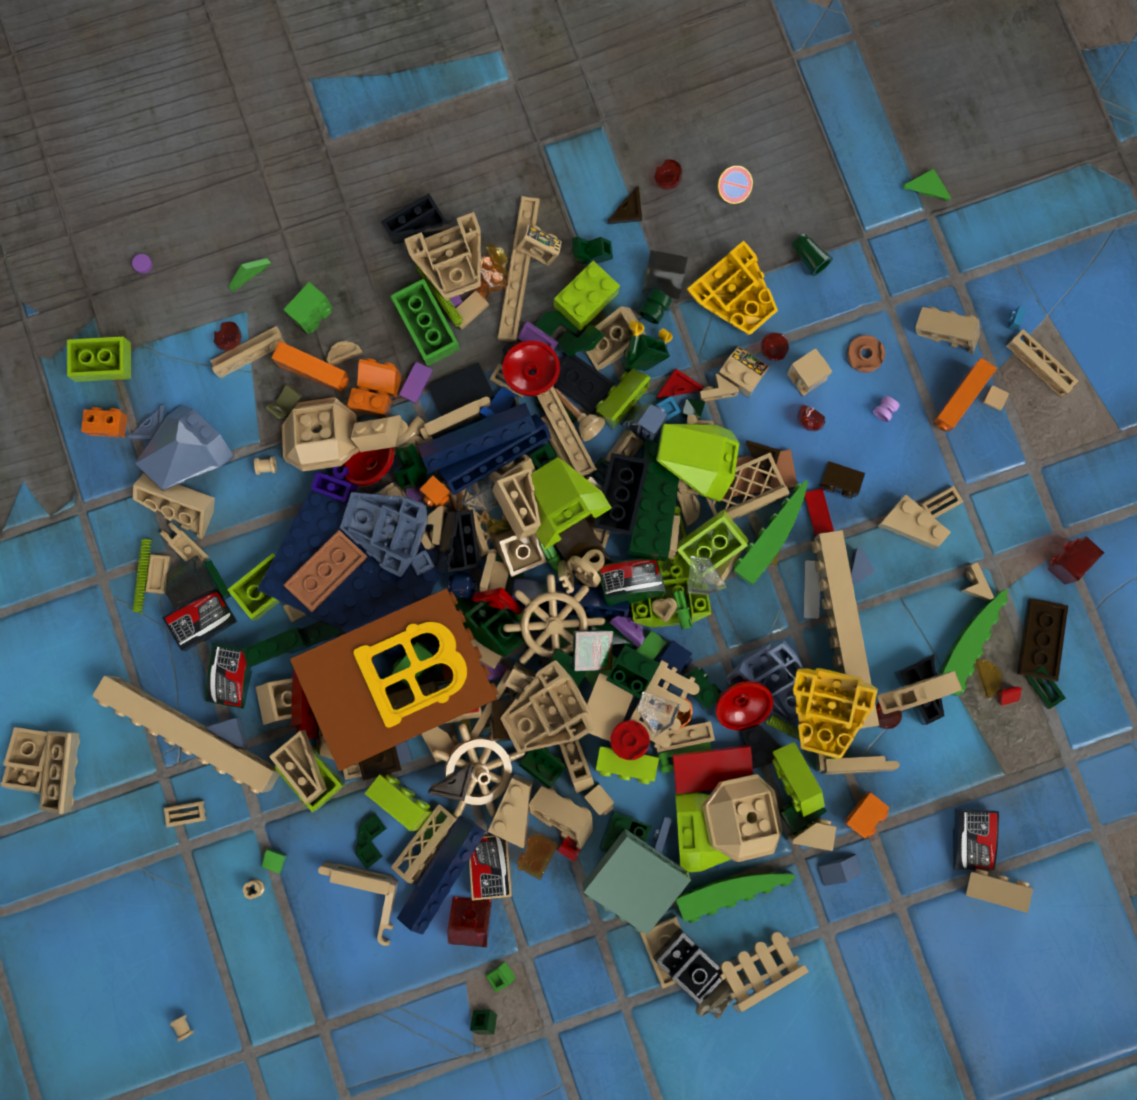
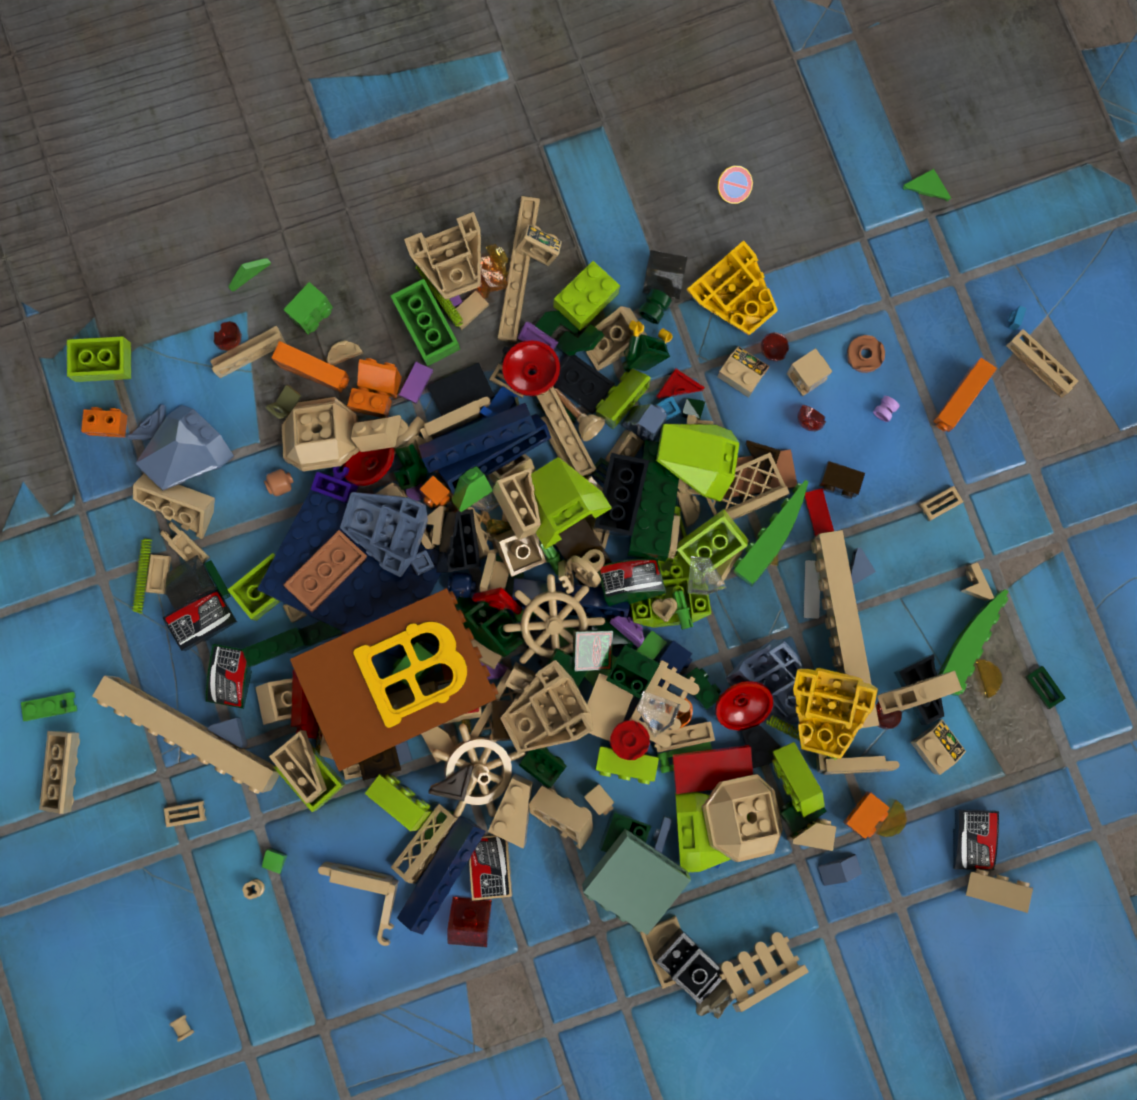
(25, 761): tan slope -> none
(48, 707): none -> bright green plate
(142, 263): medium lavender tile -> none
(265, 465): tan bush -> none
(278, 482): none -> nougat head
(365, 848): dark green tile -> none
(415, 218): black wedge -> none
(470, 488): none -> bright green slope
(483, 1022): dark green slope -> none
(500, 977): bright green slope -> none
(537, 856): clear orange bracket -> none
(543, 453): dark green brick -> none
(569, 849): red slope -> none
(577, 766): tan slope -> none
(595, 250): dark green brick -> none
(628, 210): dark brown tile -> none
(669, 174): clear red hair -> none
(723, 390): tan slope -> none
(727, 892): bright green slope -> none
(812, 255): dark green plant -> none
(894, 822): none -> clear yellow tile
(914, 523): tan wedge -> none
(938, 747): none -> tan slope
(949, 327): tan wedge -> none
(996, 398): tan tile -> none
(1009, 695): red slope -> none
(1042, 639): dark brown tile -> none
(1075, 560): clear red brick -> none

